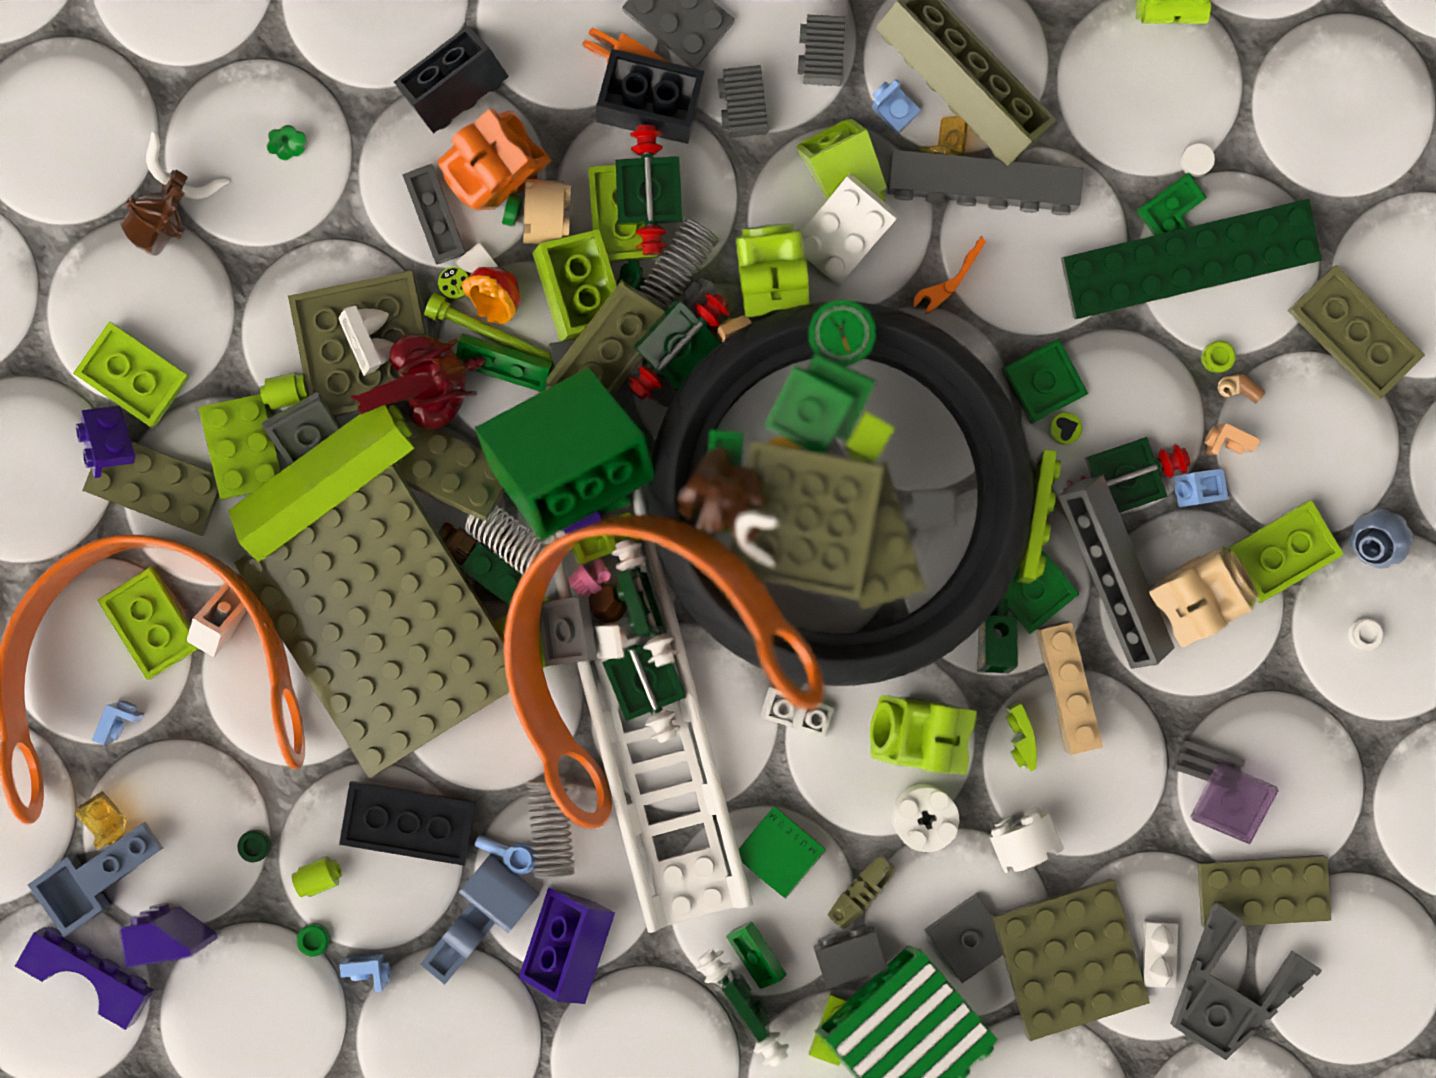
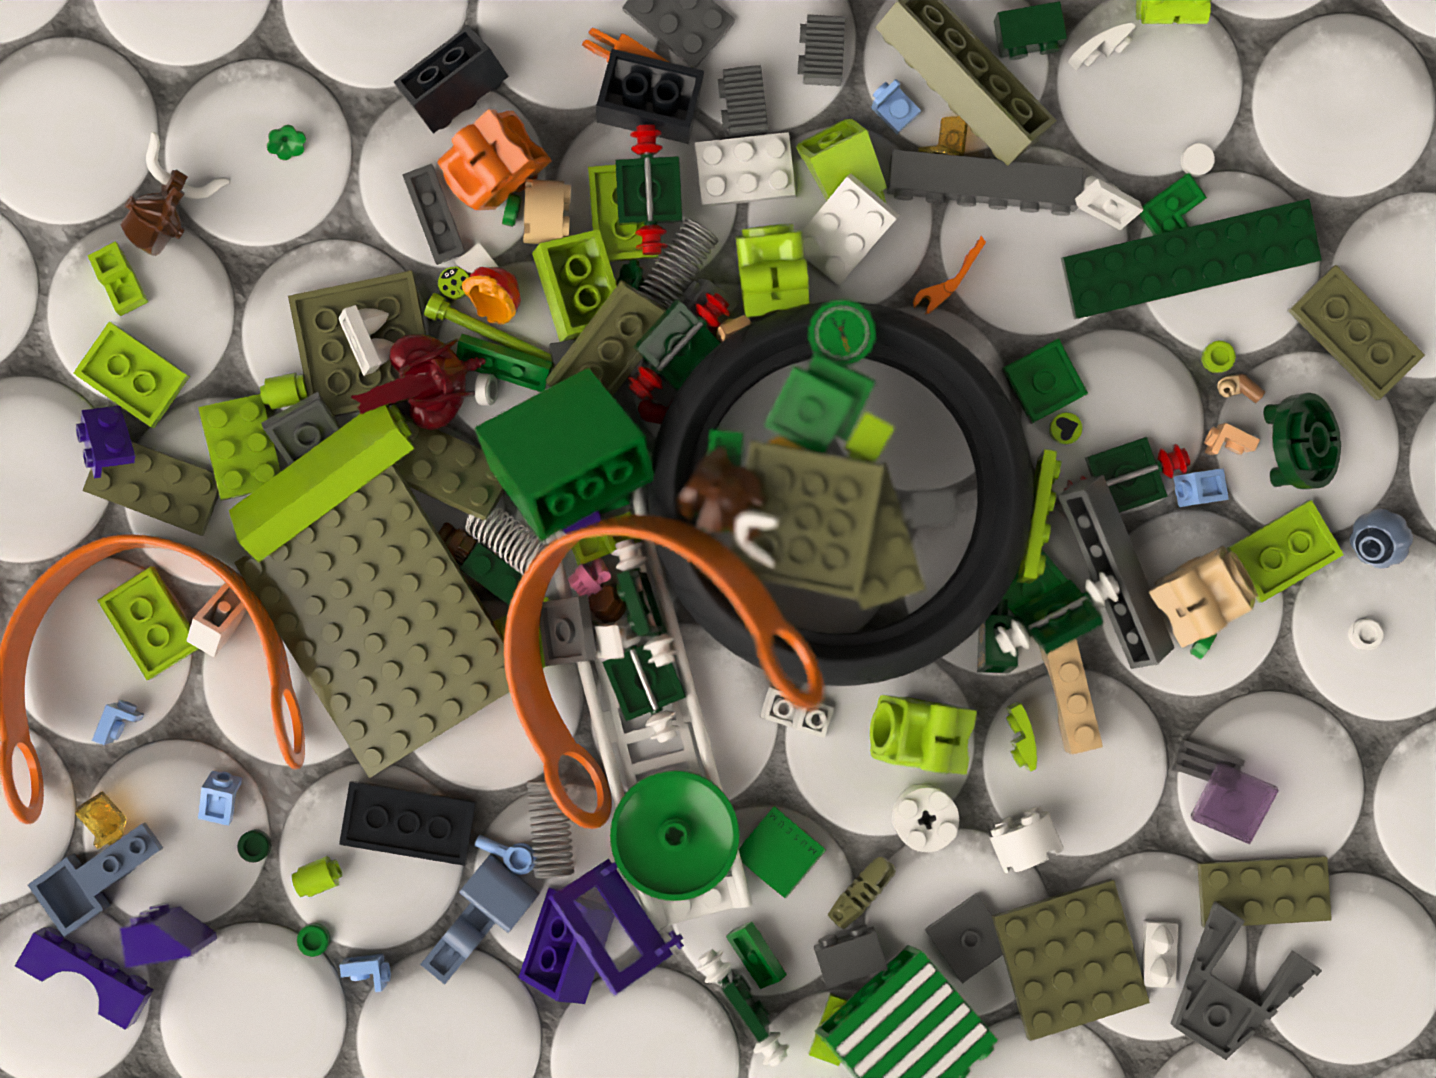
(118, 278): none -> lime slope
(219, 797): none -> light blue bracket
(486, 389): none -> white tile
(612, 927): none -> dark purple piece
(652, 412): none -> red arm
(674, 835): none -> green dish
(745, 169): none -> white plate
(1030, 30): none -> dark green brick
(1058, 615): none -> dark green plate
(1107, 41): none -> white slope
(1108, 203): none -> white tile
(1201, 646): none -> green tile
(1303, 439): none -> dark green piece

